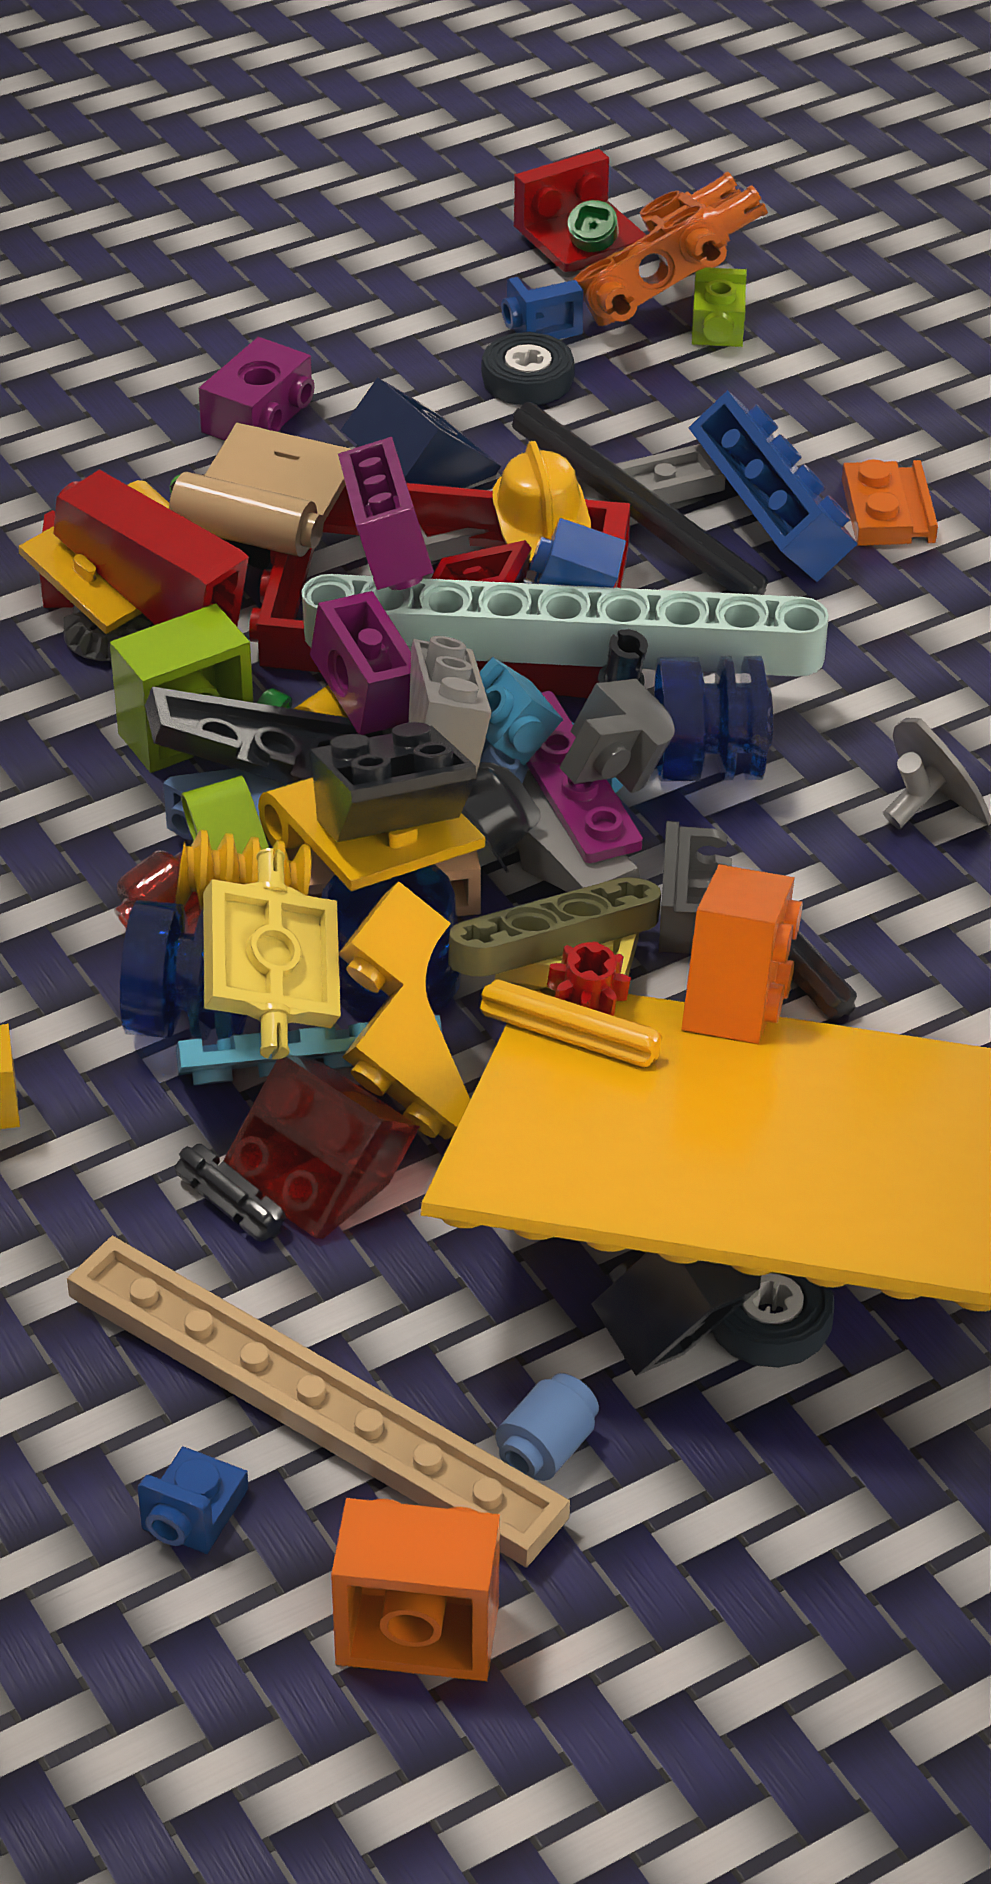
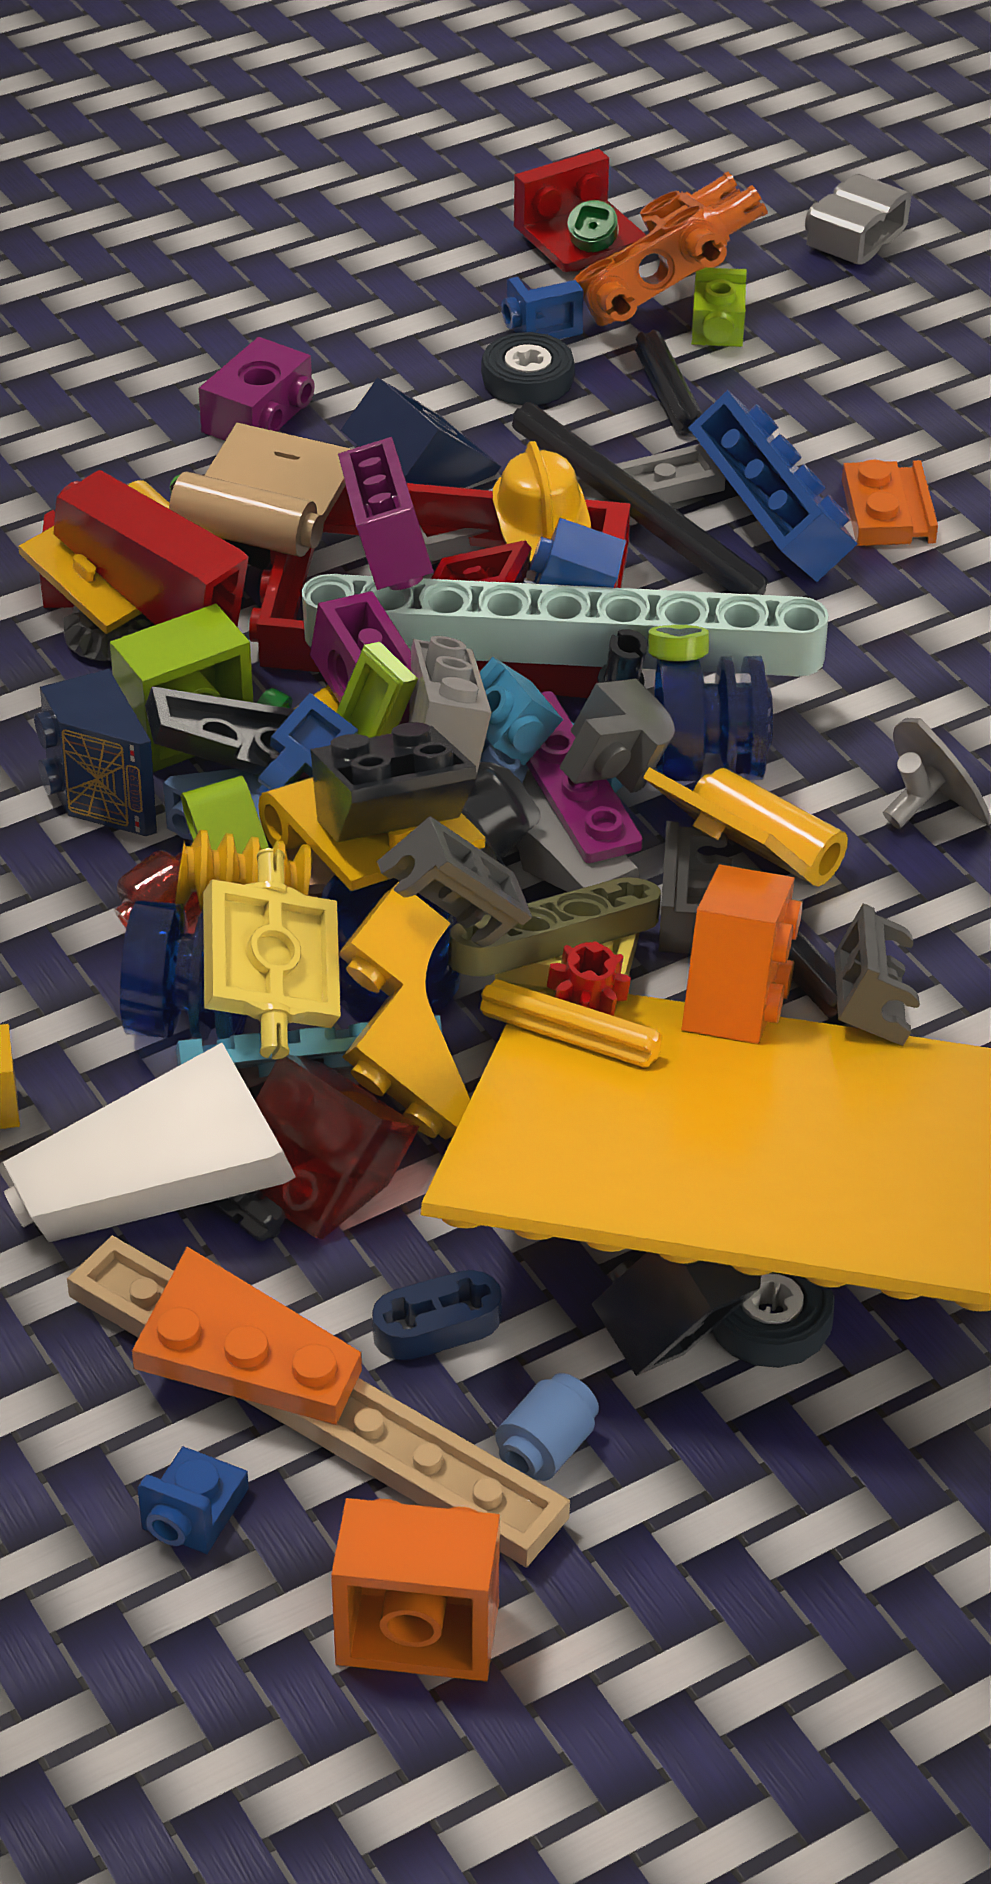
(96, 753): none -> dark blue slope
(150, 1153): none -> white slope
(244, 1344): none -> orange wing
(306, 728): none -> blue plate
(377, 691): none -> lime tile
(436, 1314): none -> dark blue beam
(457, 879): none -> dark grey hinge
(667, 380): none -> black axle
(678, 642): none -> lime tile
(759, 823): none -> yellow door
(857, 218): none -> light grey brick
(870, 981): none -> dark grey hinge

